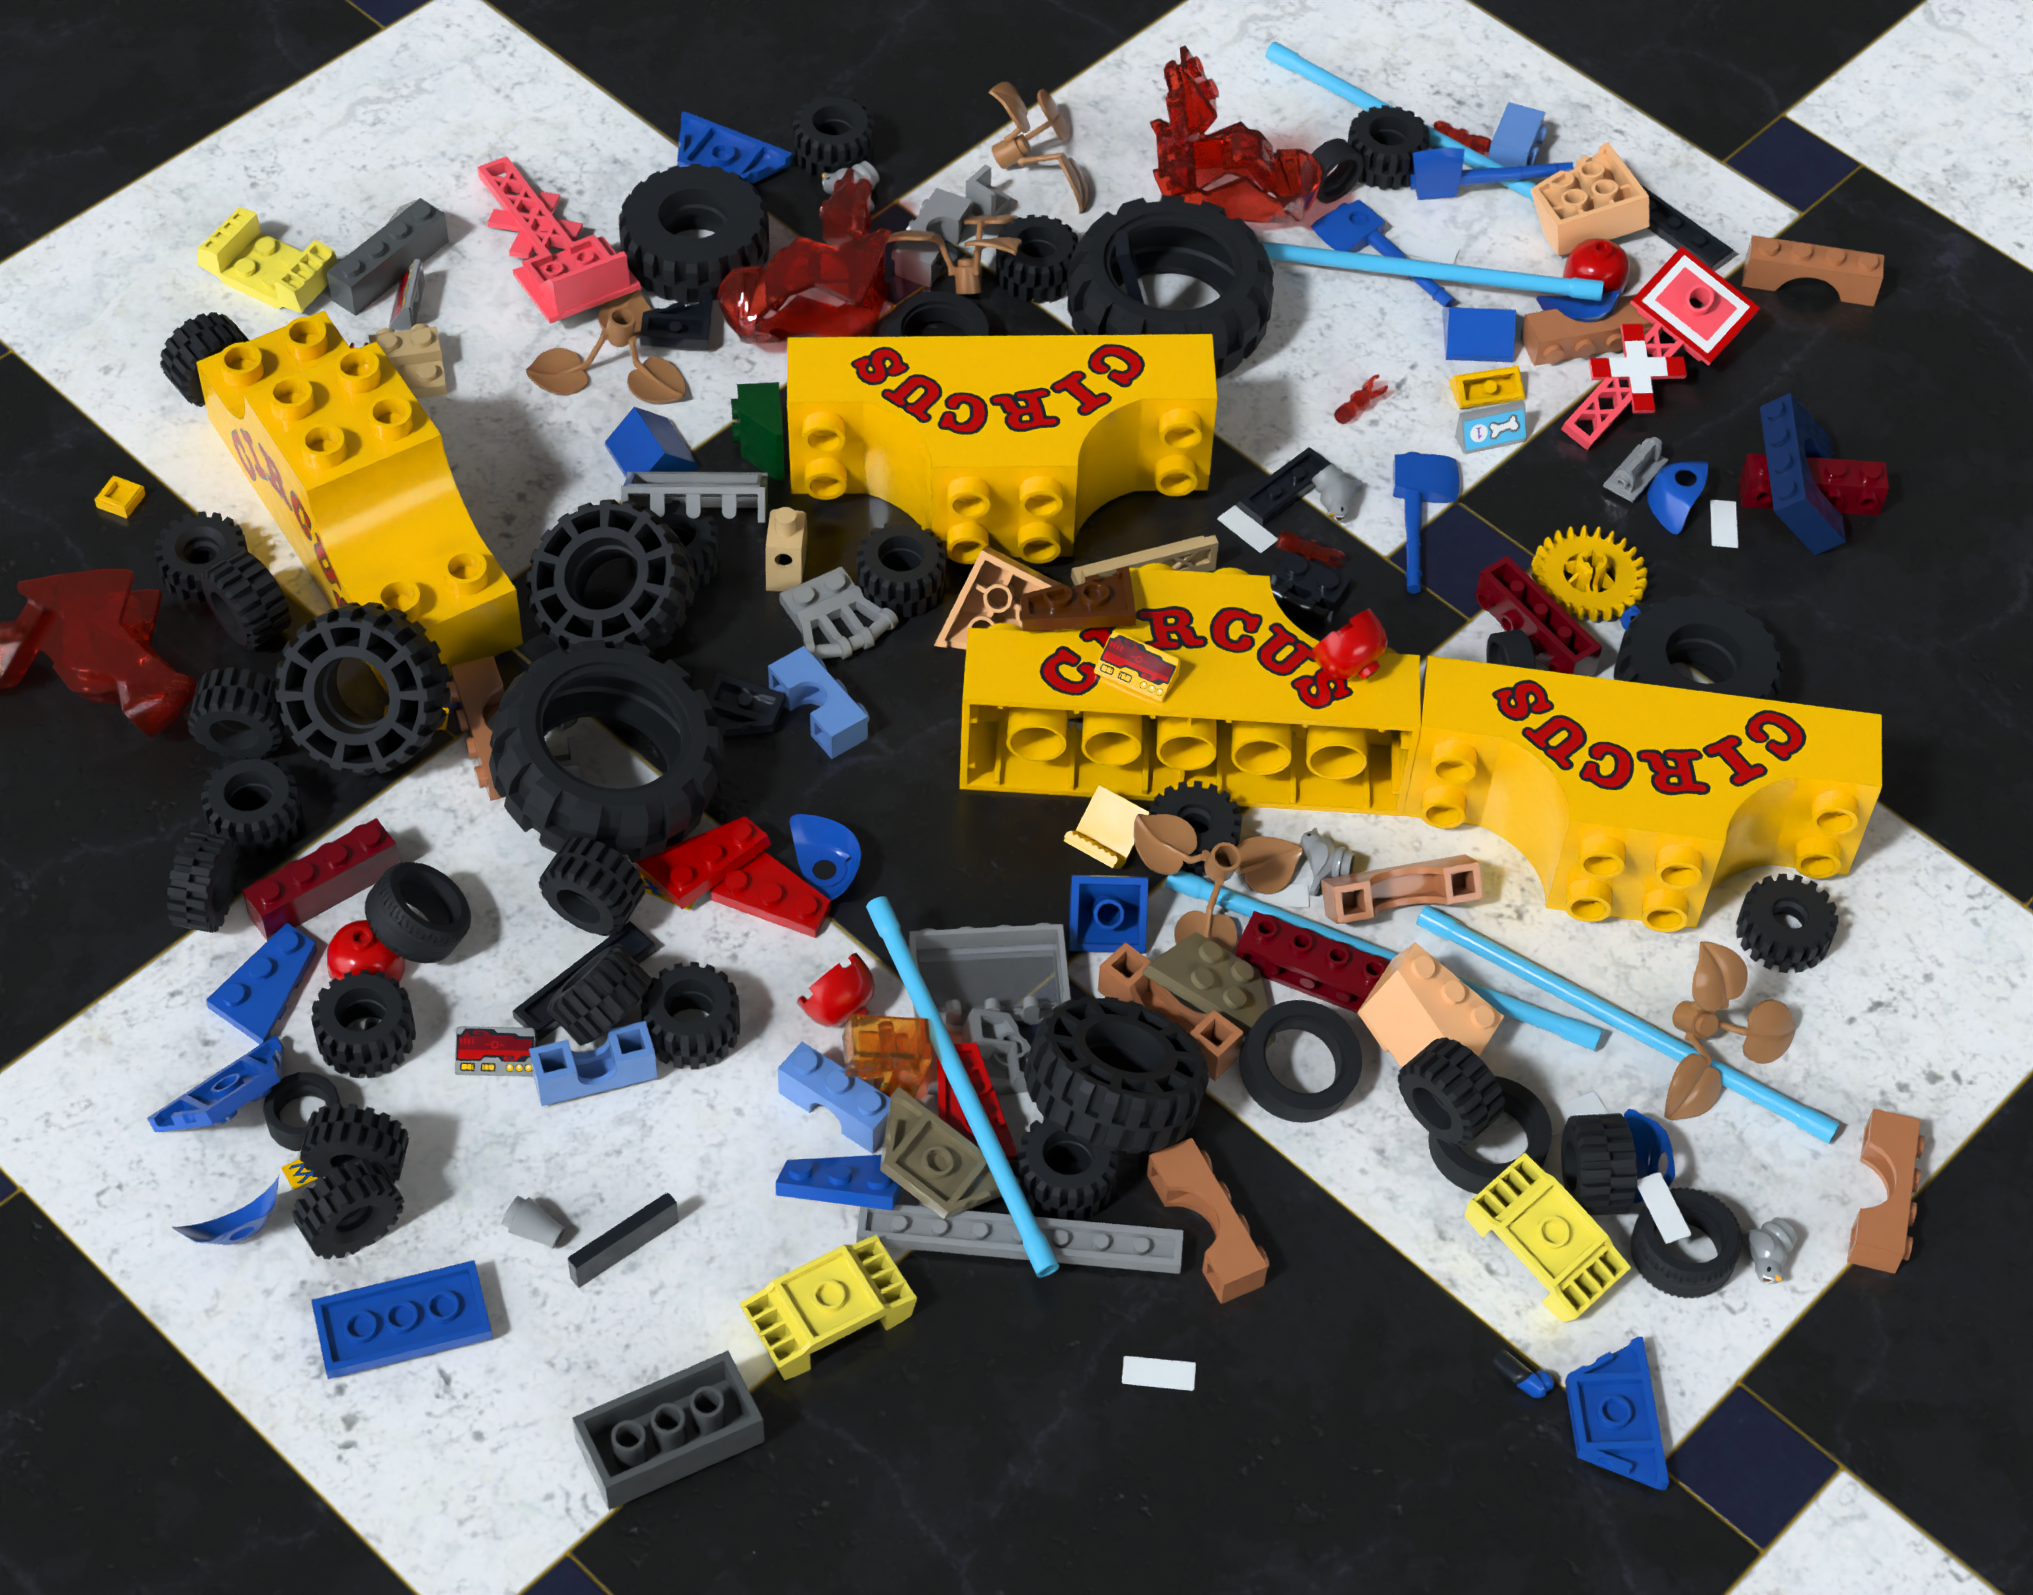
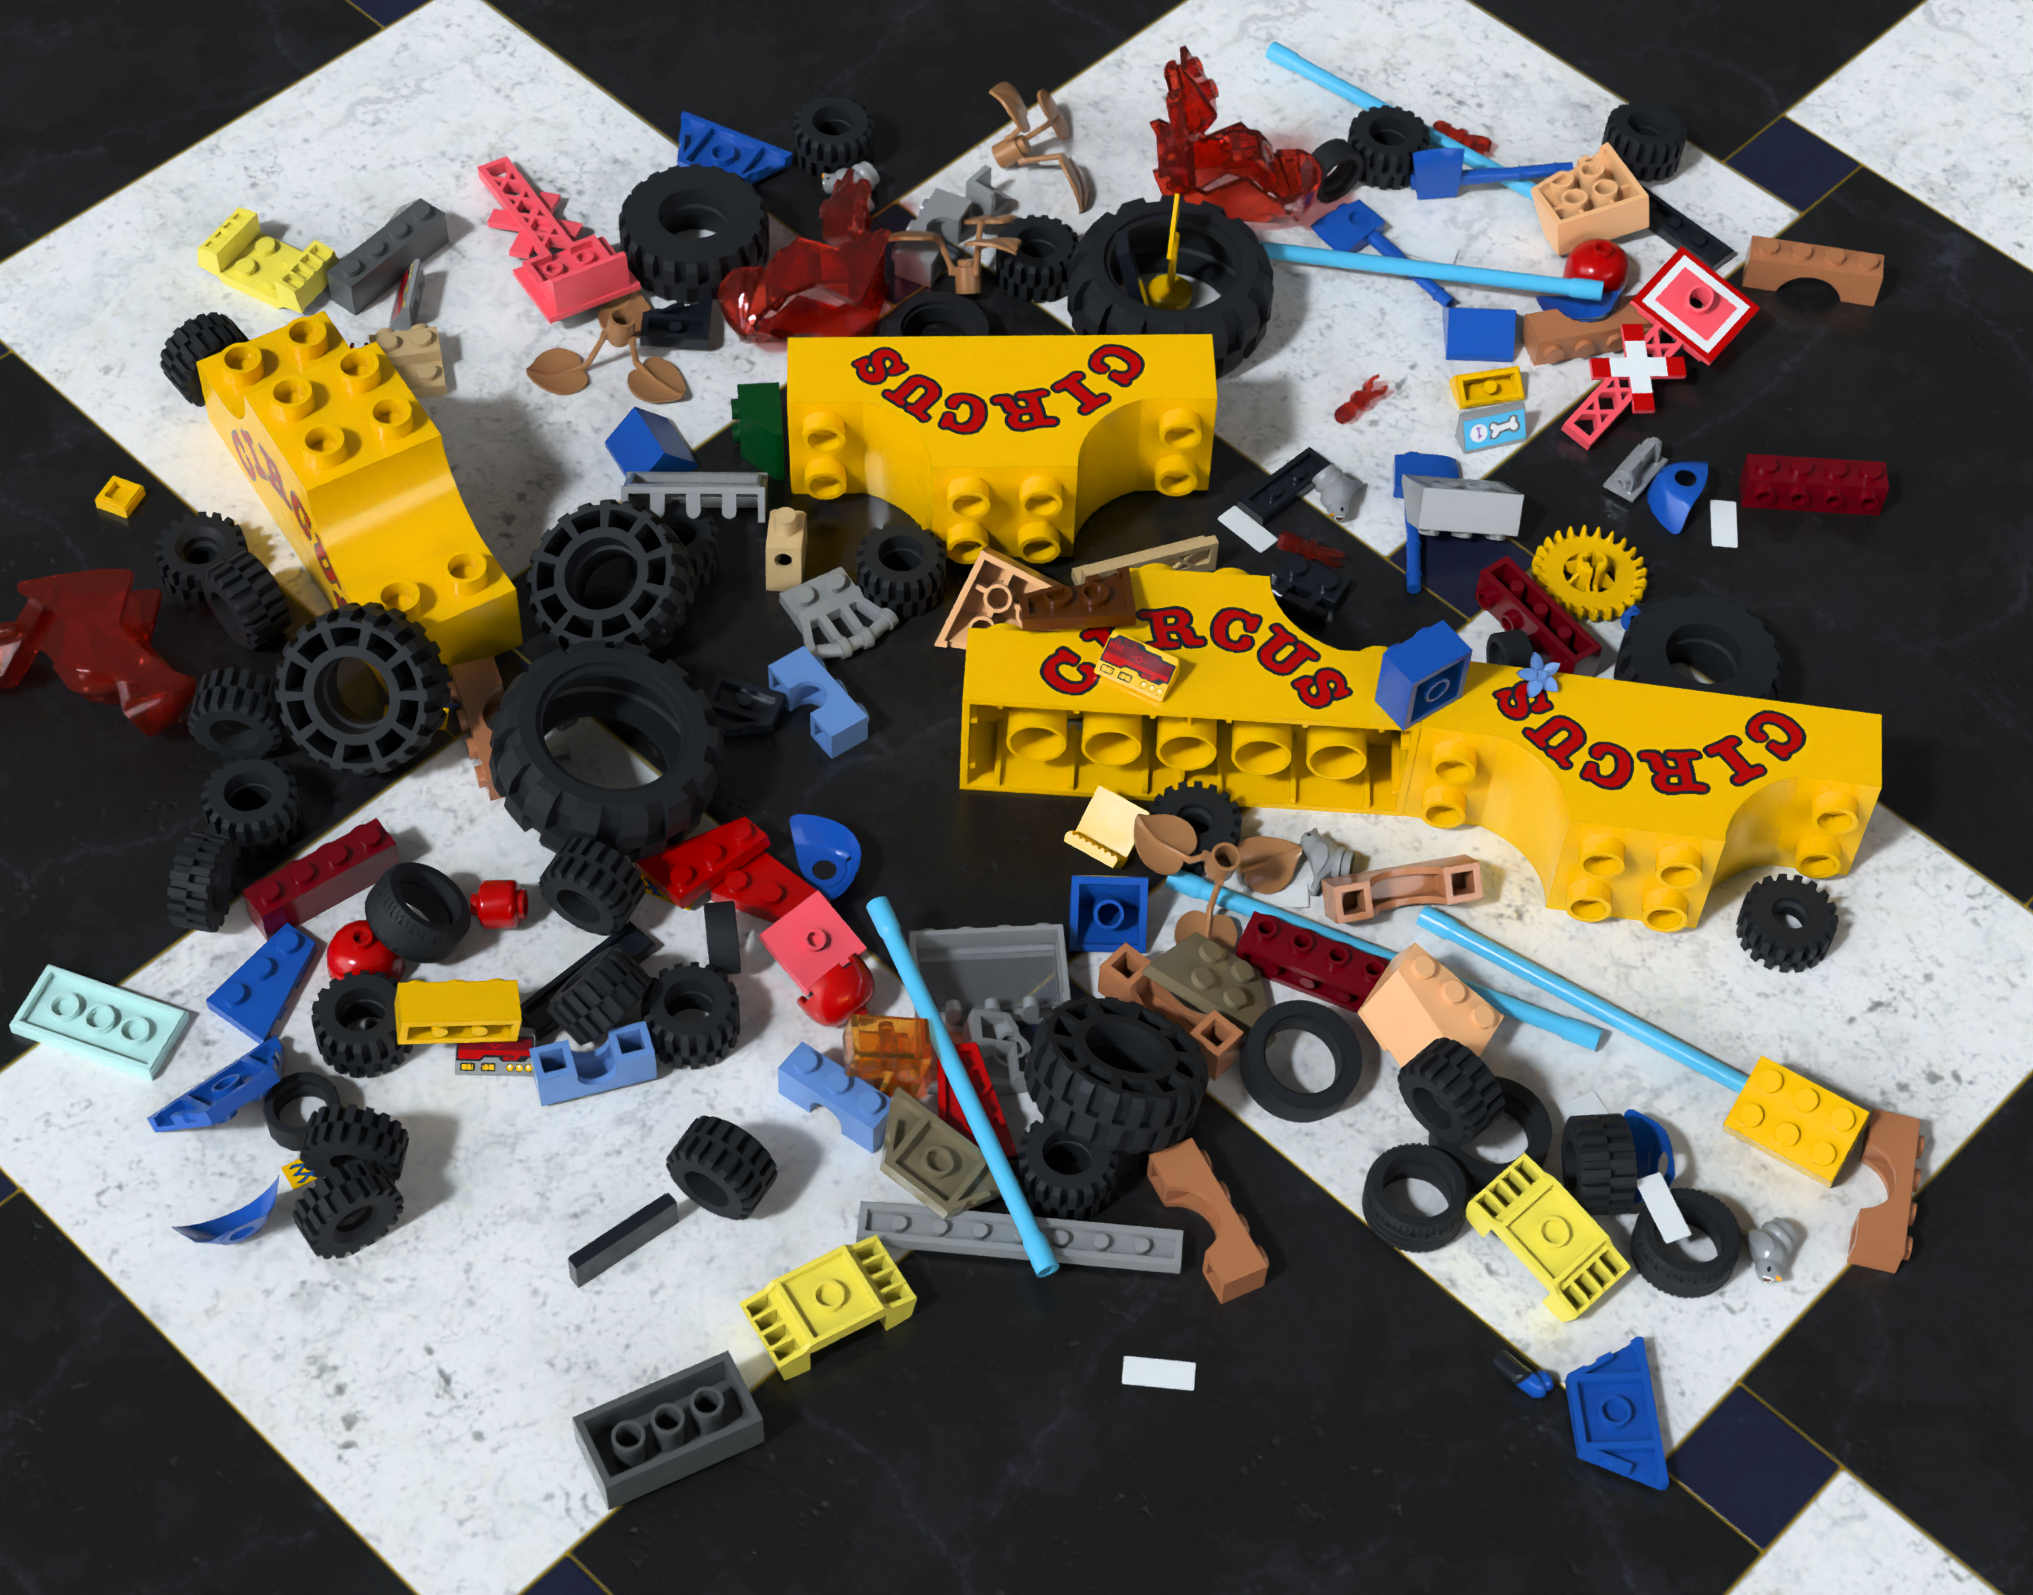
(99, 1022): none -> light aqua tile
(401, 1319): blue plate -> none
(457, 1011): none -> yellow brick
(499, 904): none -> red head
(532, 1222): light grey cone -> none
(721, 1167): none -> black tyre
(722, 937): none -> black tyre
(811, 941): none -> coral plate
(839, 1181): blue wing -> none
(1169, 289): none -> yellow piece
(1353, 648): red cylinder -> none
(1419, 1163): none -> black tyre
(1423, 674): none -> blue brick
(1462, 506): none -> light grey slope
(1517, 136): medium blue brick -> none
(1539, 675): none -> medium blue plant
(1646, 139): none -> black tyre
(1717, 979): medium nougat plant -> none
(1790, 438): dark blue arch -> none
(1796, 1121): none -> yellow brick

